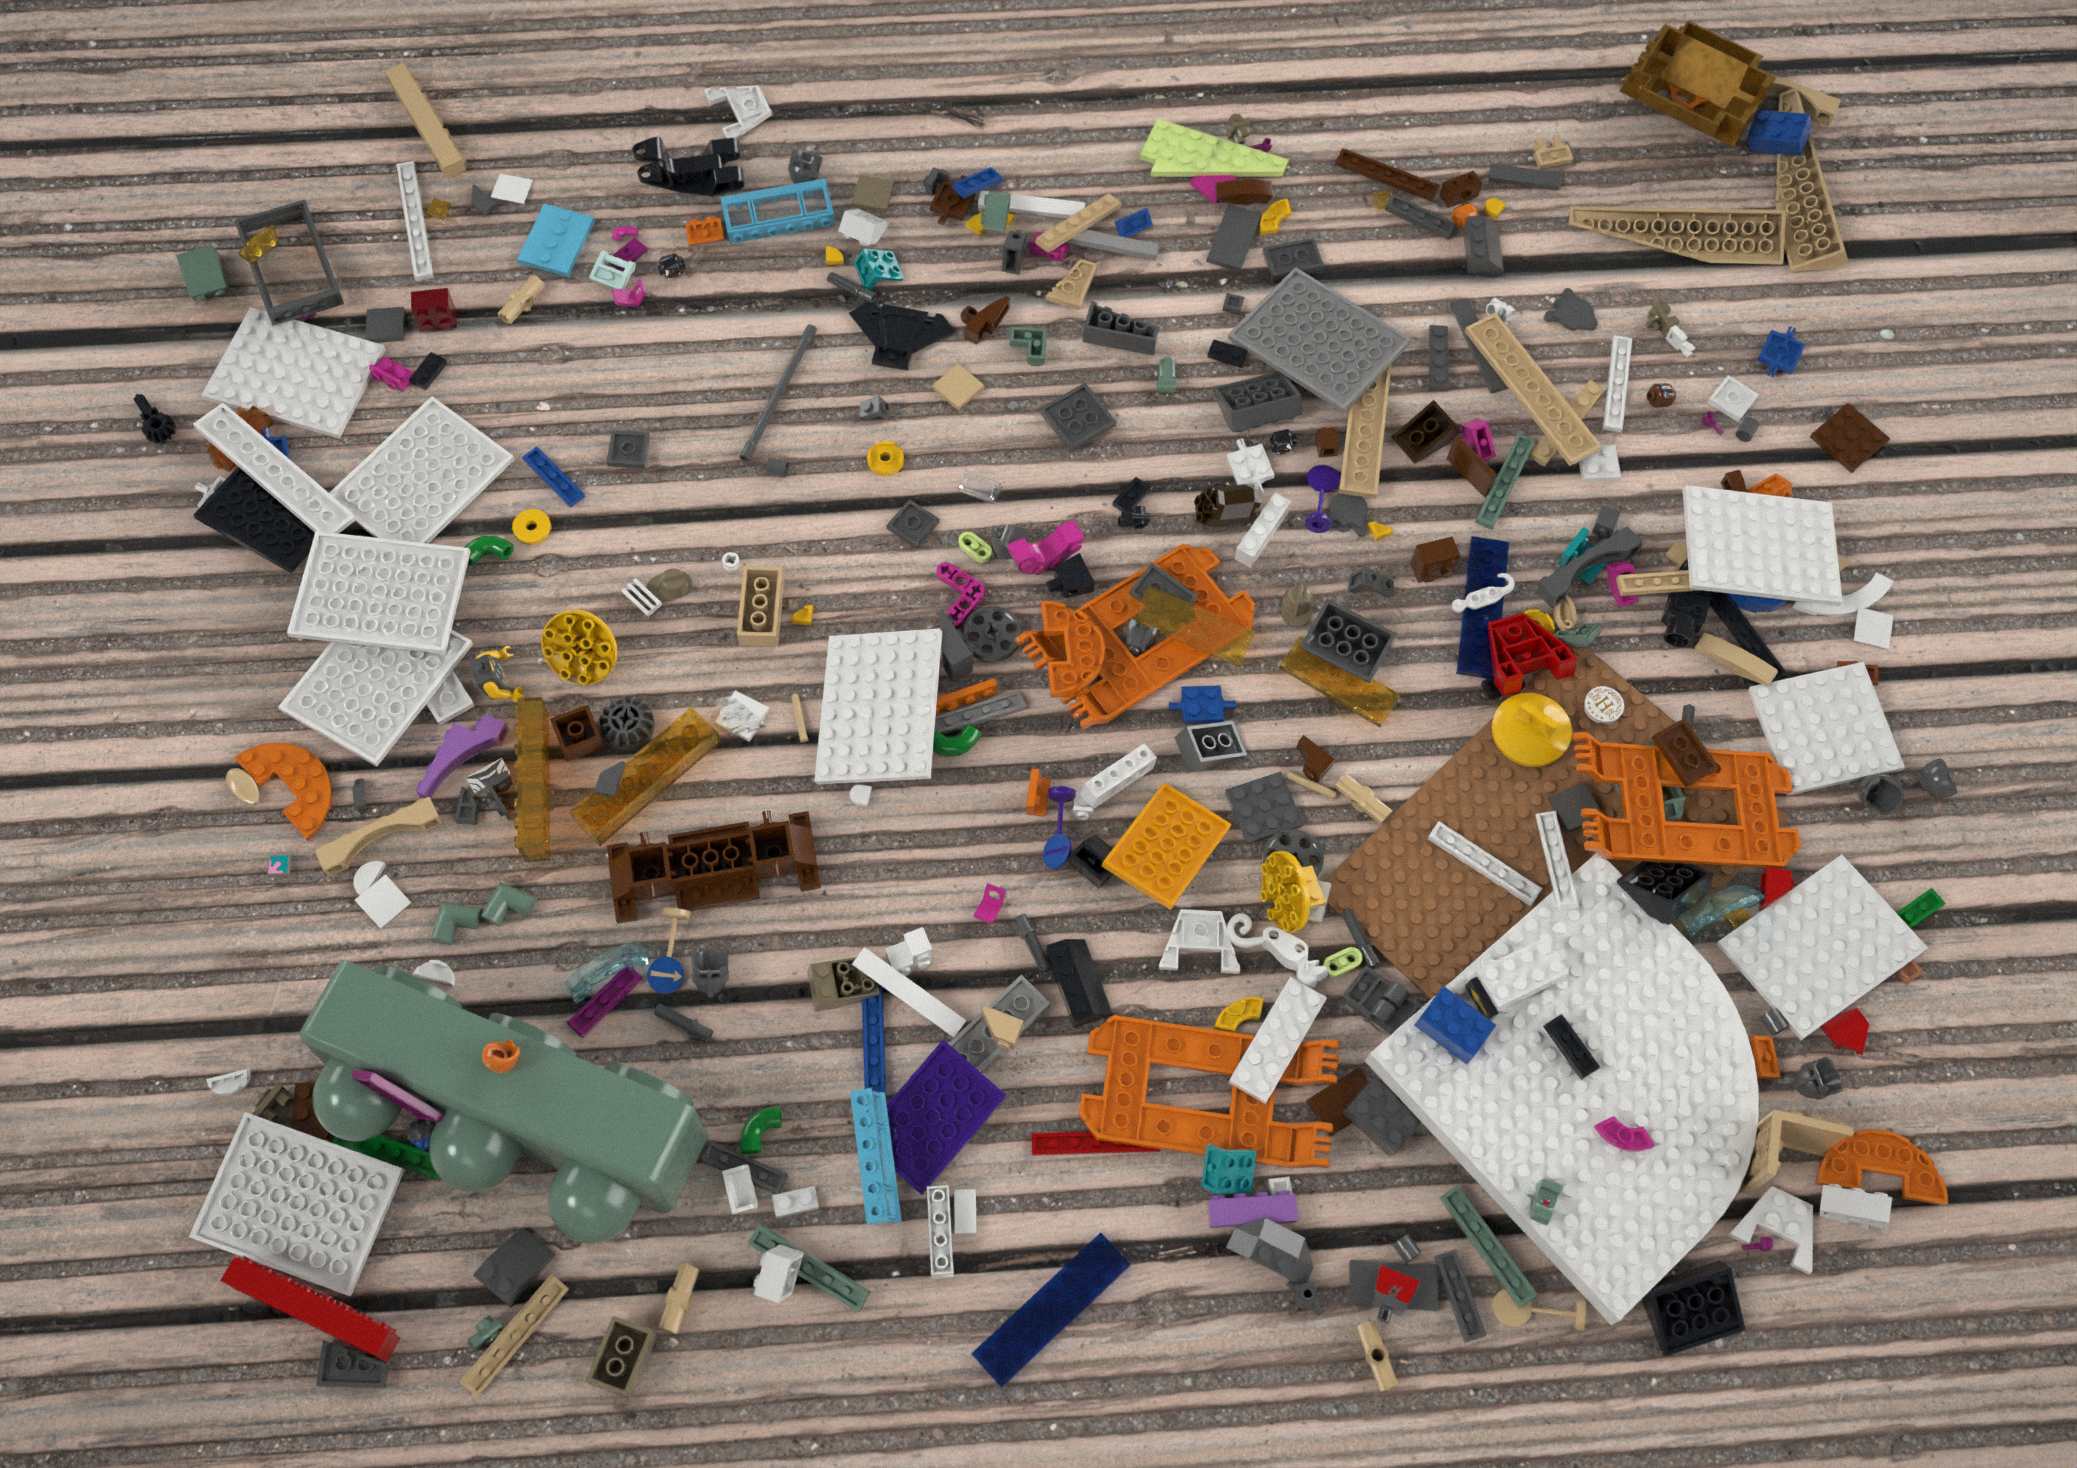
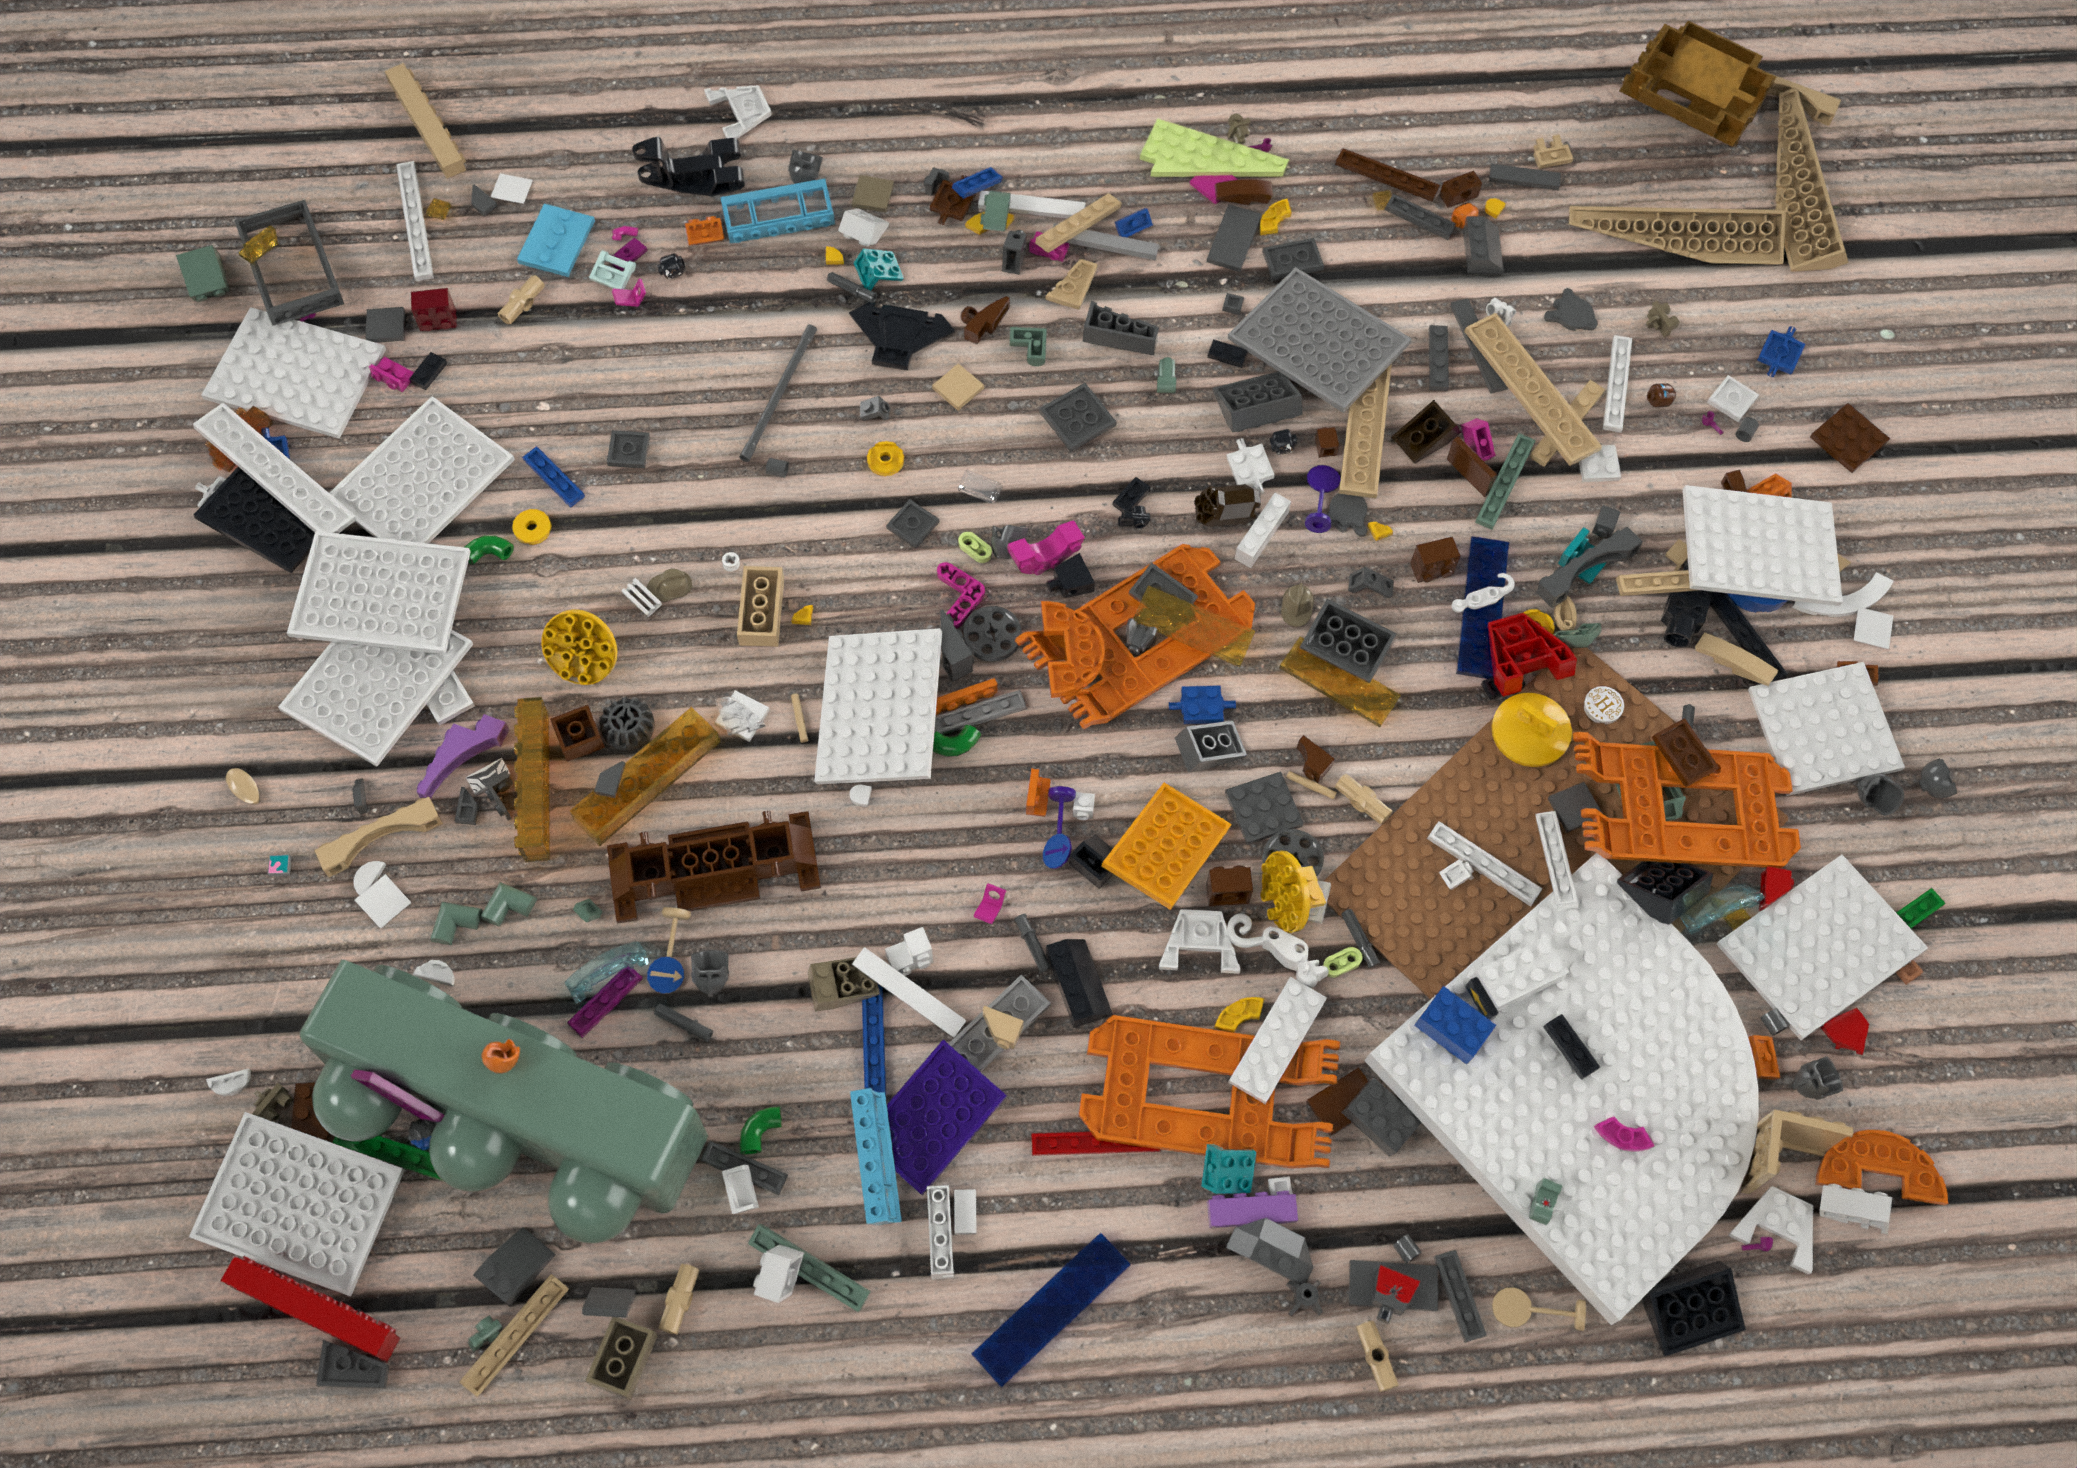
(155, 425): black gear -> none
(301, 774): orange plate -> none
(490, 675): torso -> none
(587, 910): none -> sand green plate
(609, 1302): none -> dark grey tile
(795, 1202): white plate -> none
(1118, 776): white brick -> none
(1229, 886): none -> reddish brown brick
(1381, 1000): dark grey plate -> none
(1457, 874): none -> white bracket
(1488, 1247): sand green plate -> none
(1613, 571): dark pink slope -> none
(1679, 341): white plate -> none
(1691, 106): orange helmet -> none
(1779, 132): blue brick -> none

